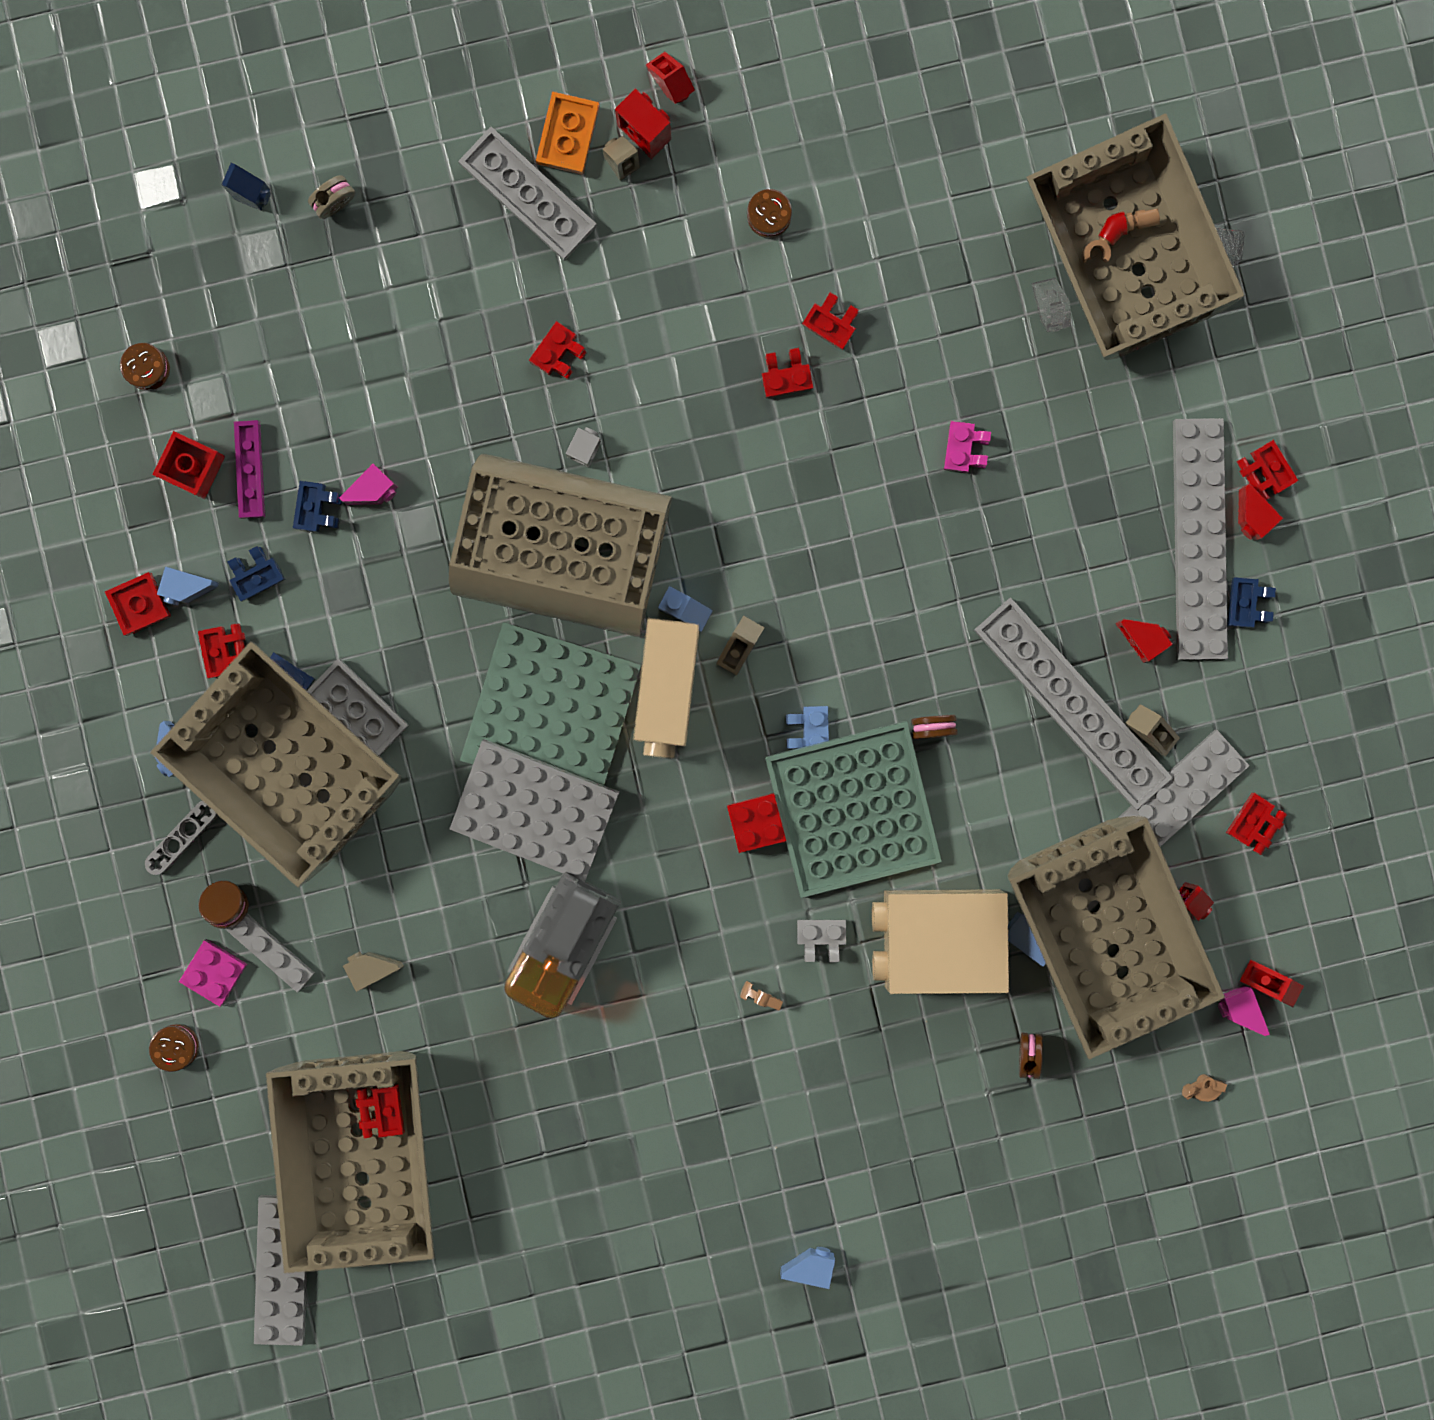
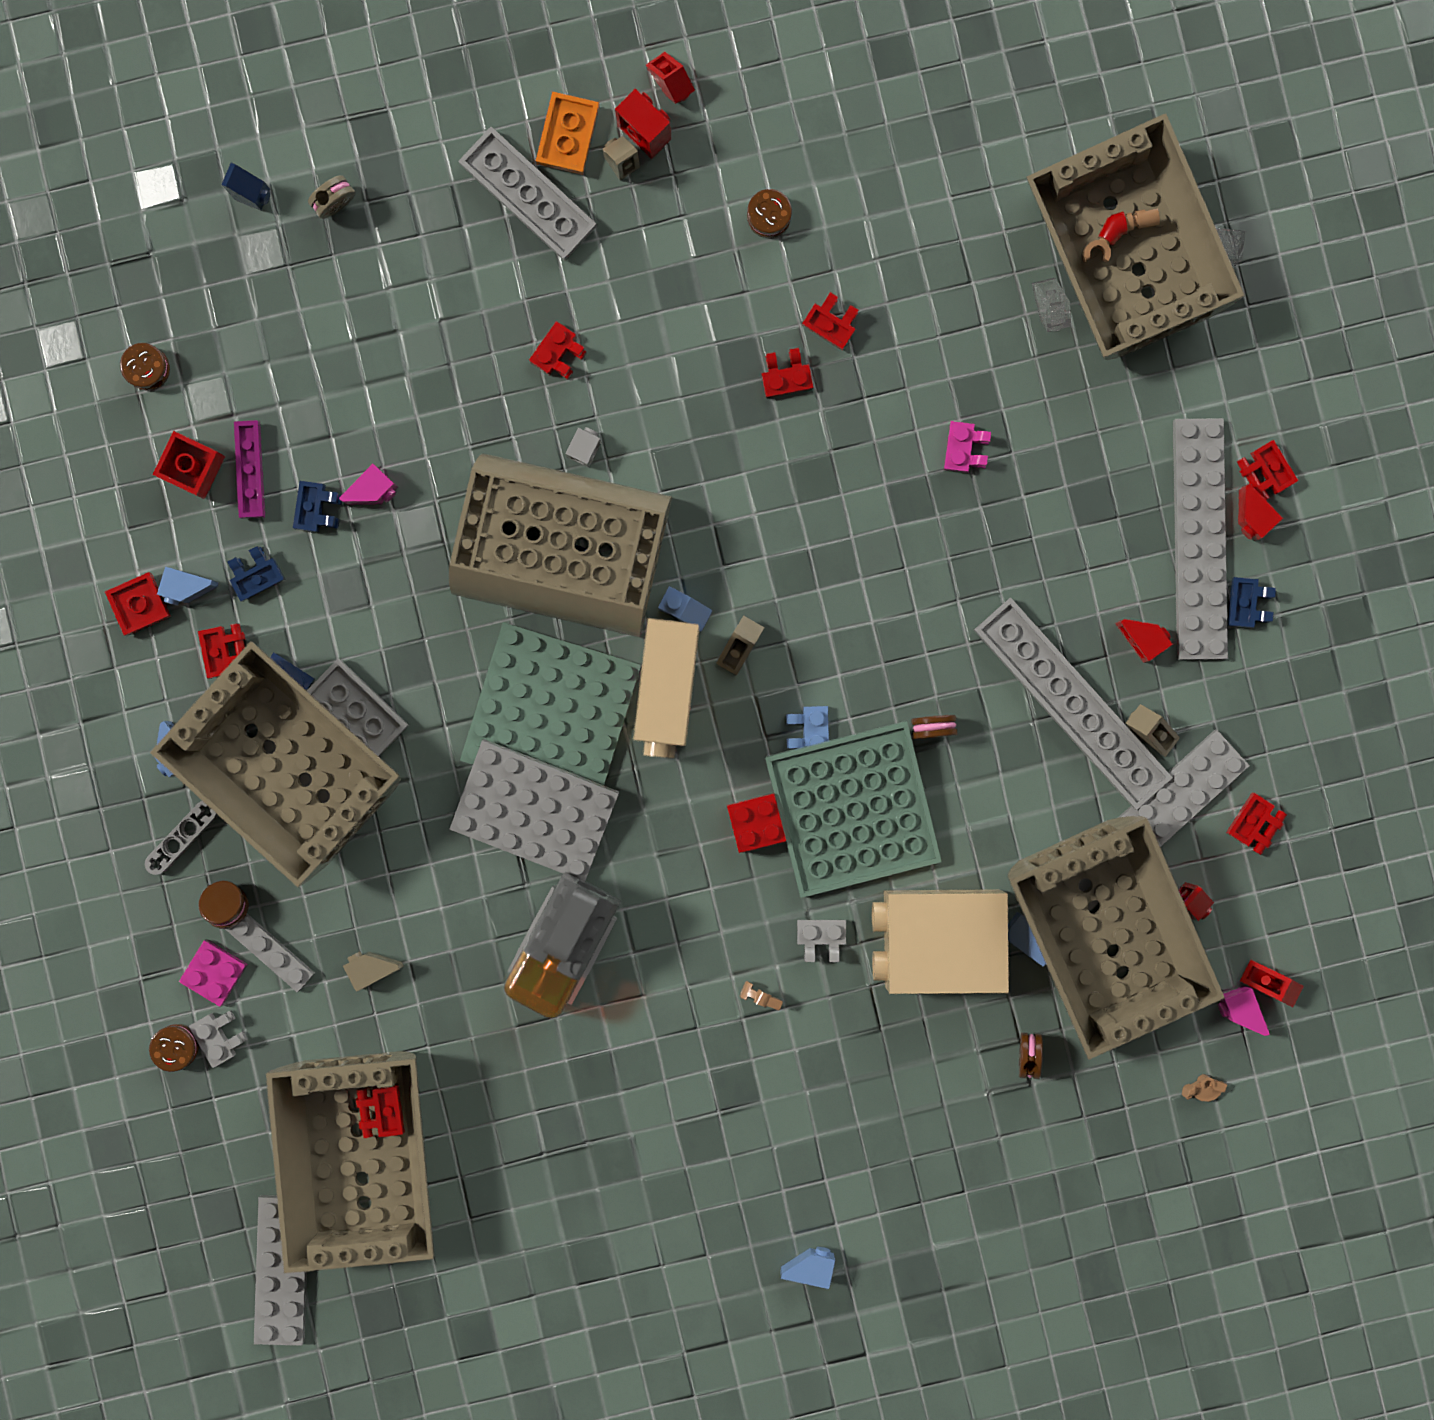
(213, 1040): none -> light grey plate

